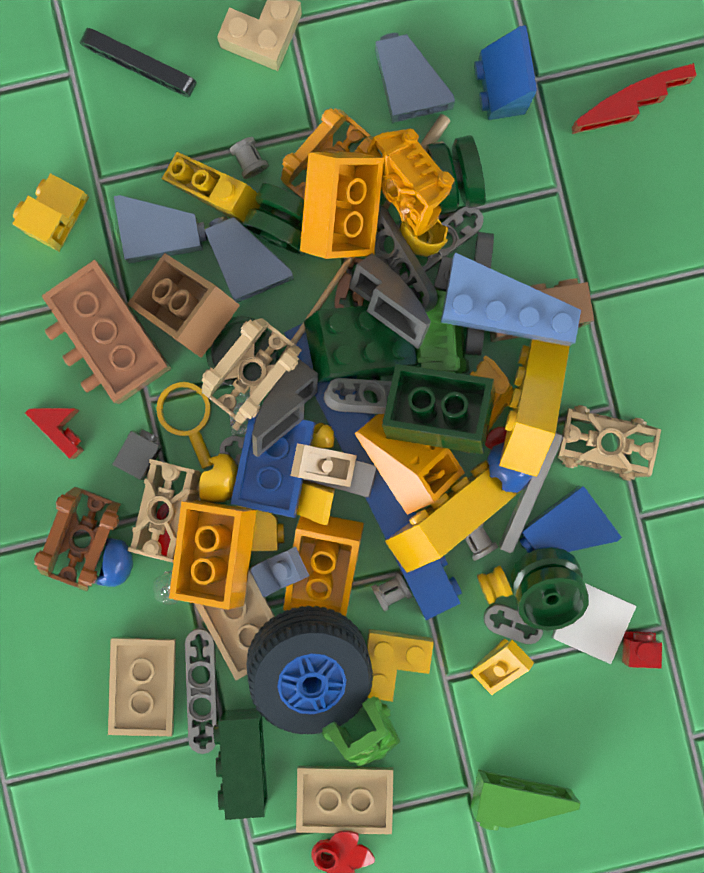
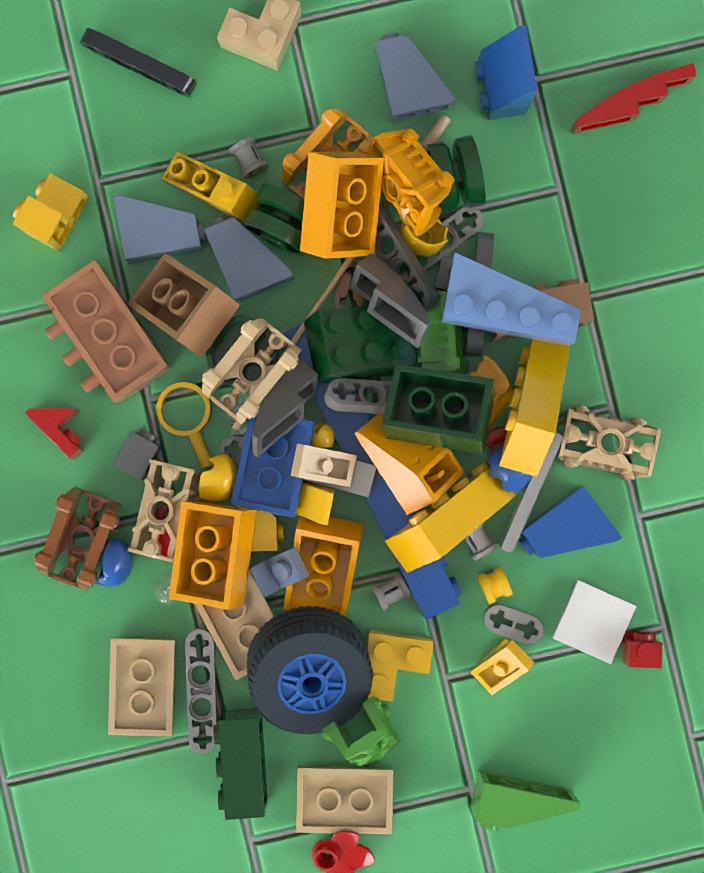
(549, 589): dark green wheel -> none

